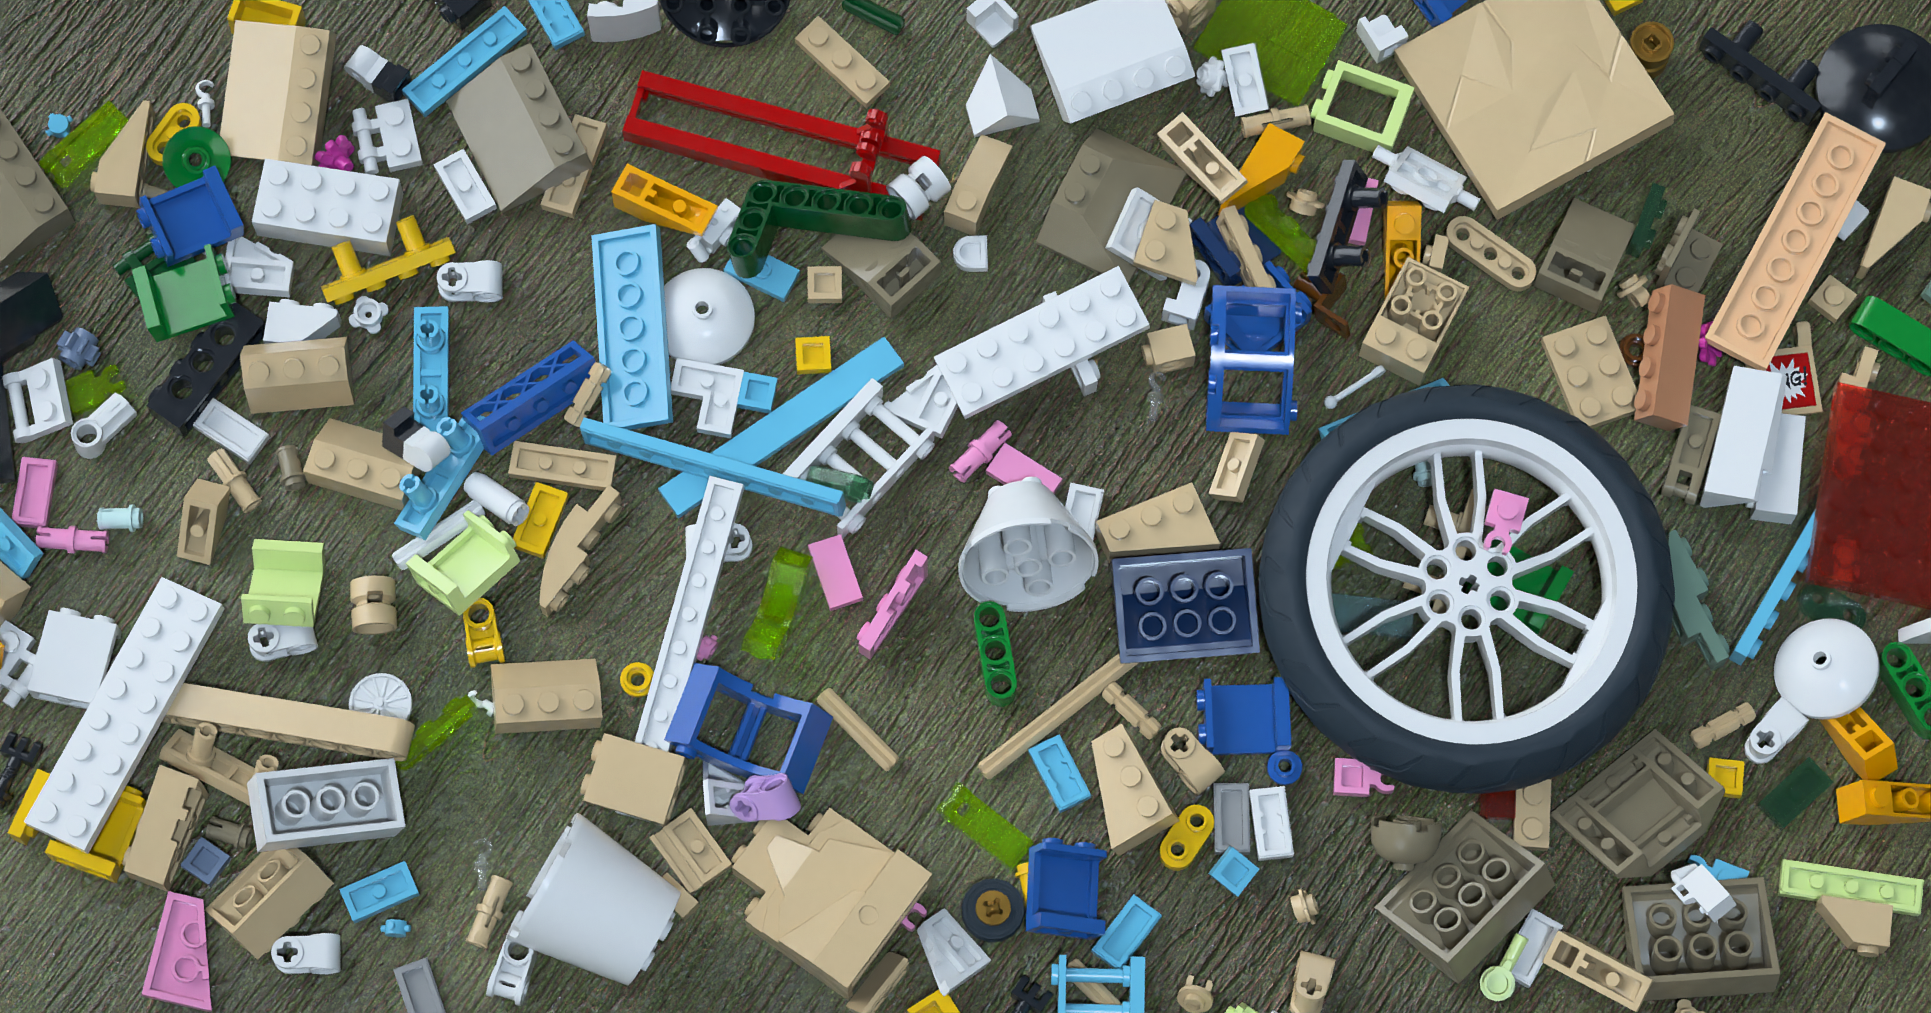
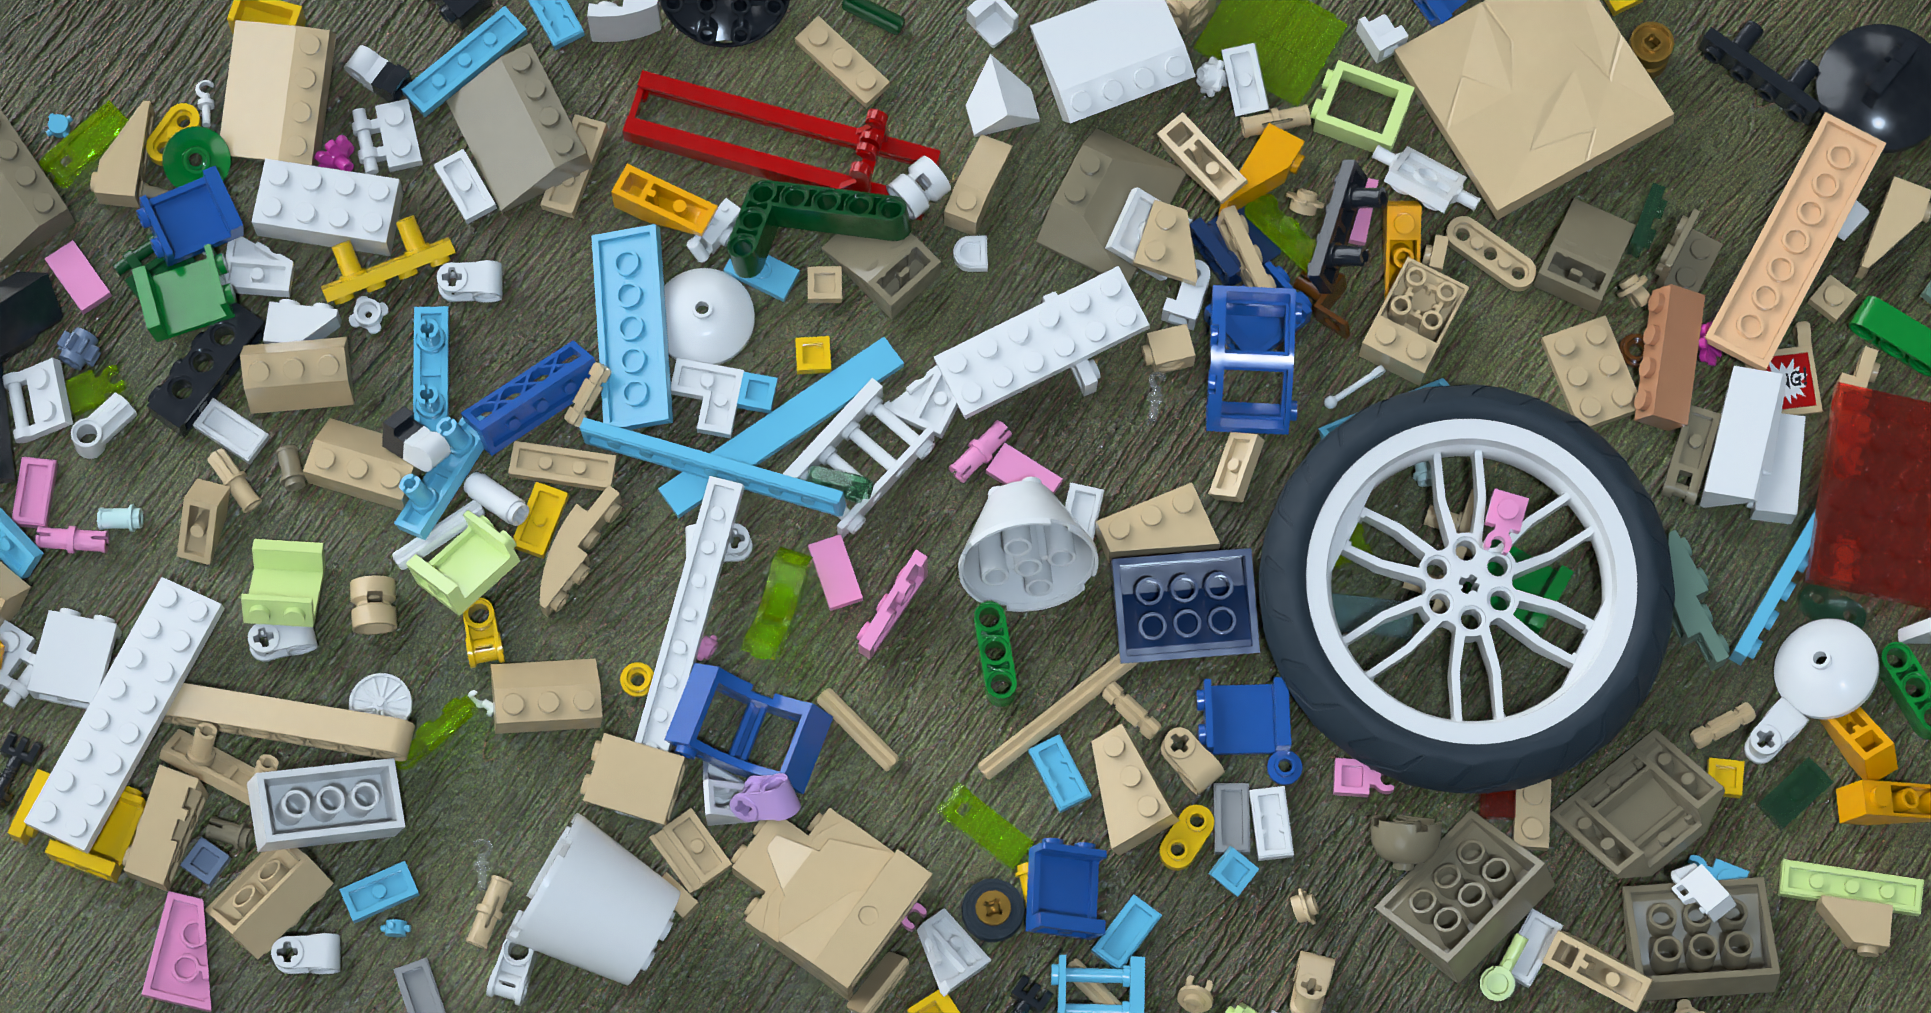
(78, 277): none -> bright pink tile

